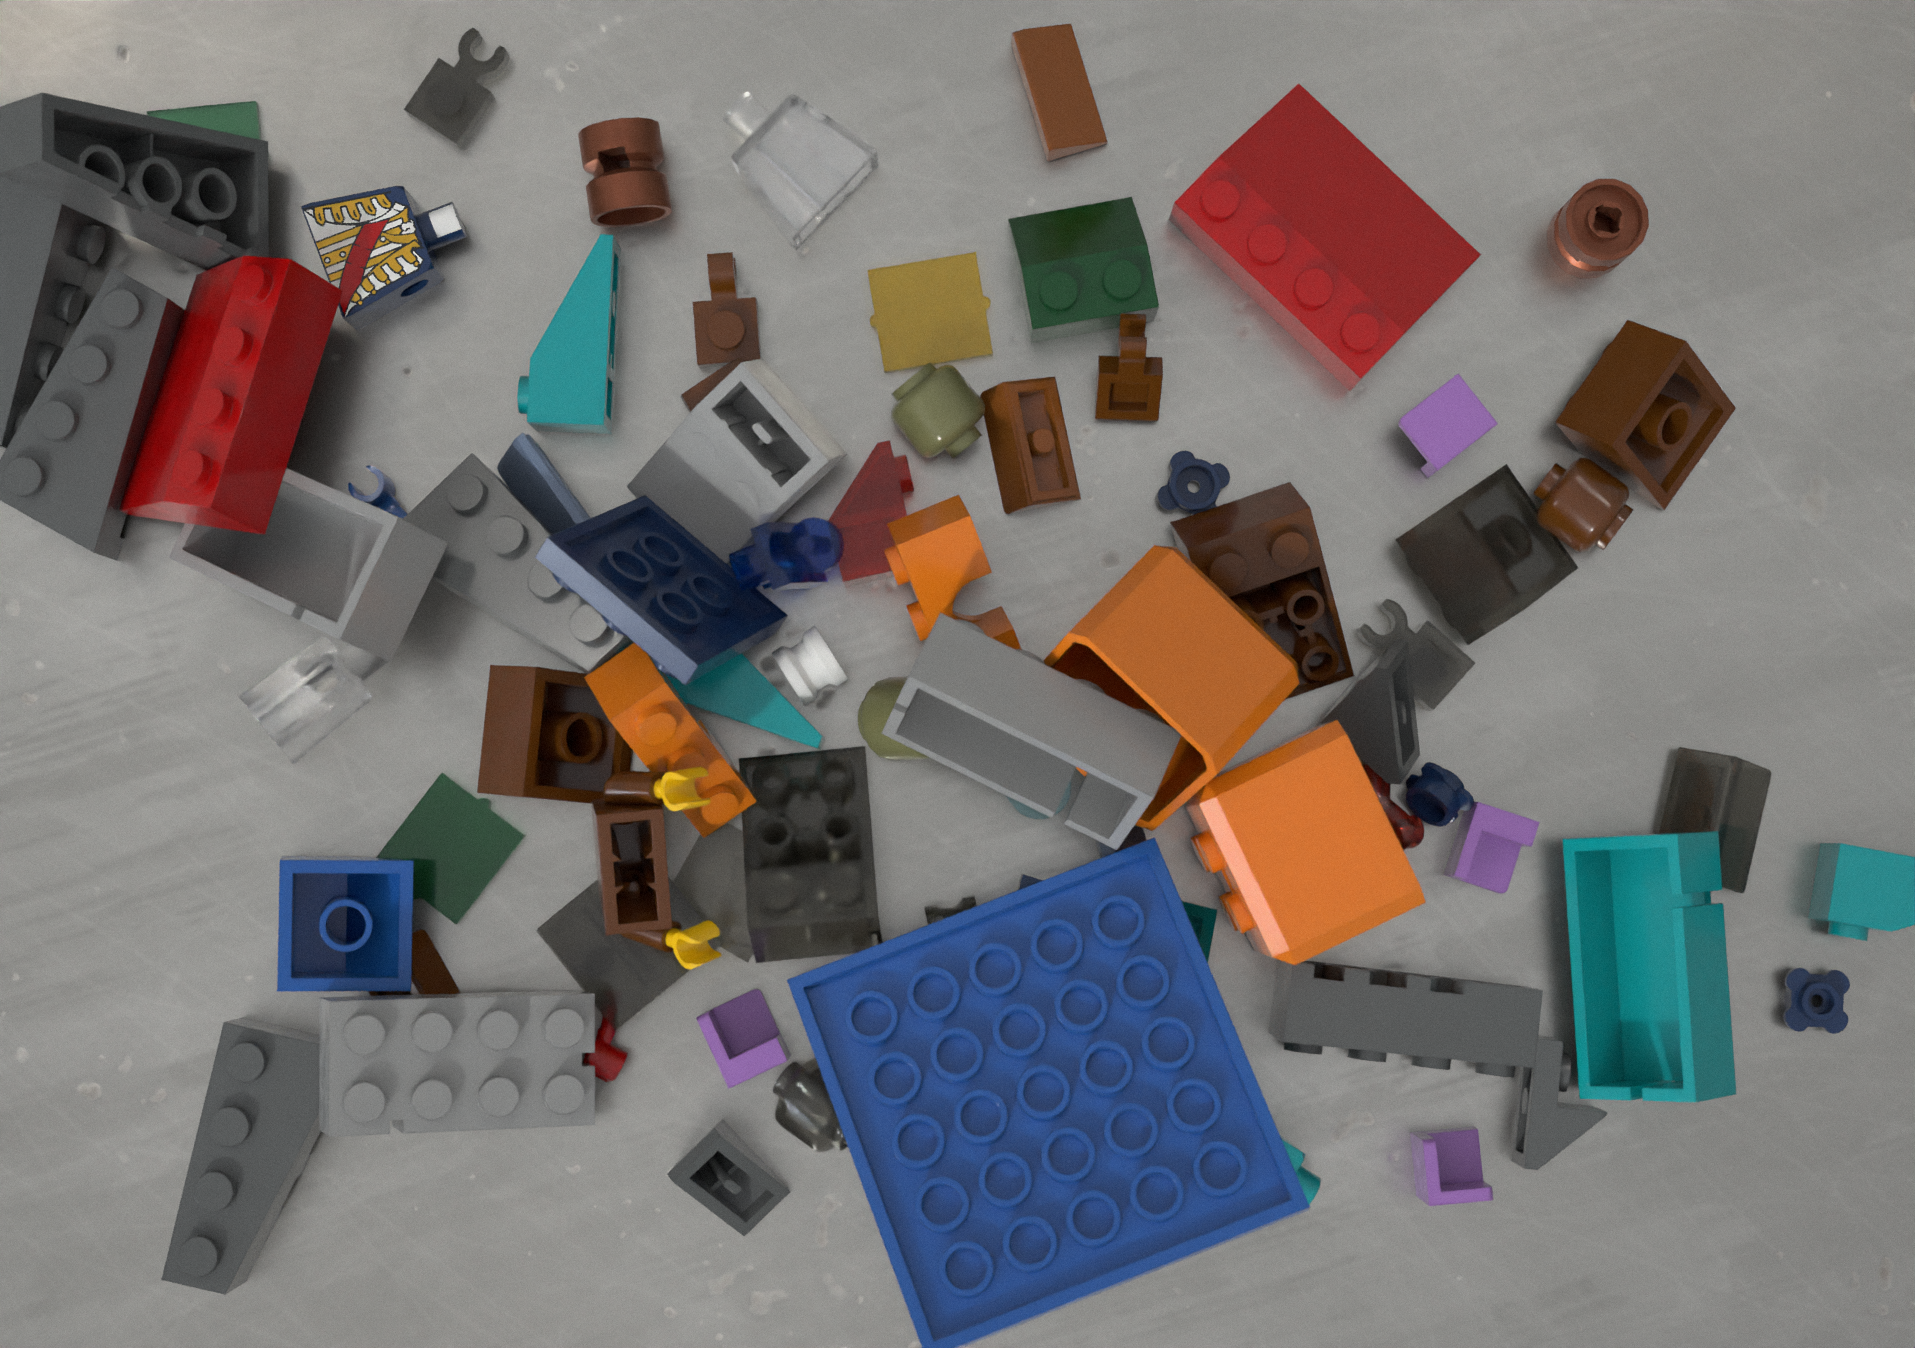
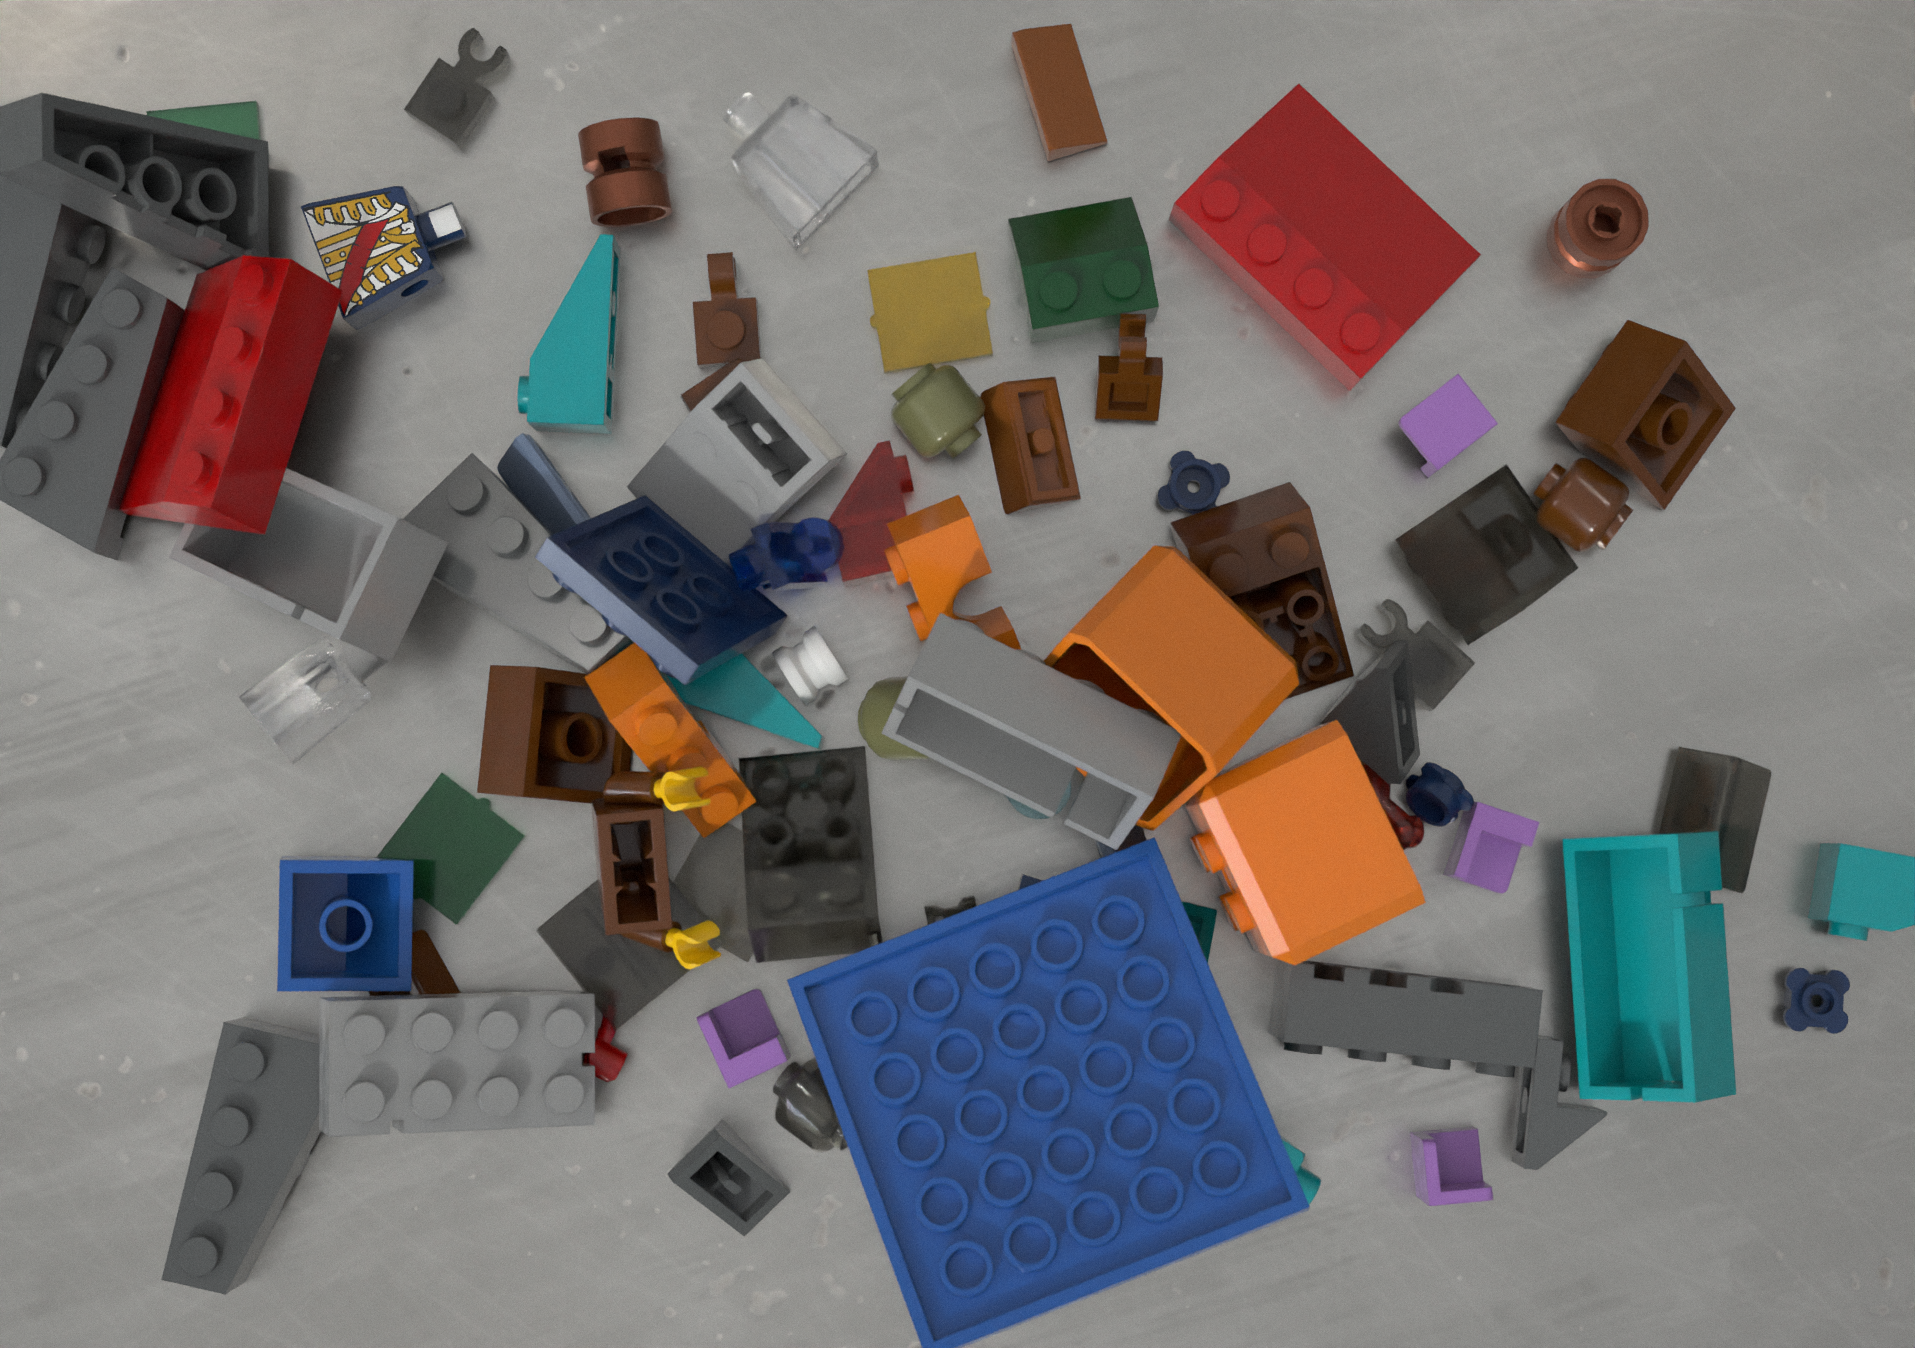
(383, 496): blue hand -> none

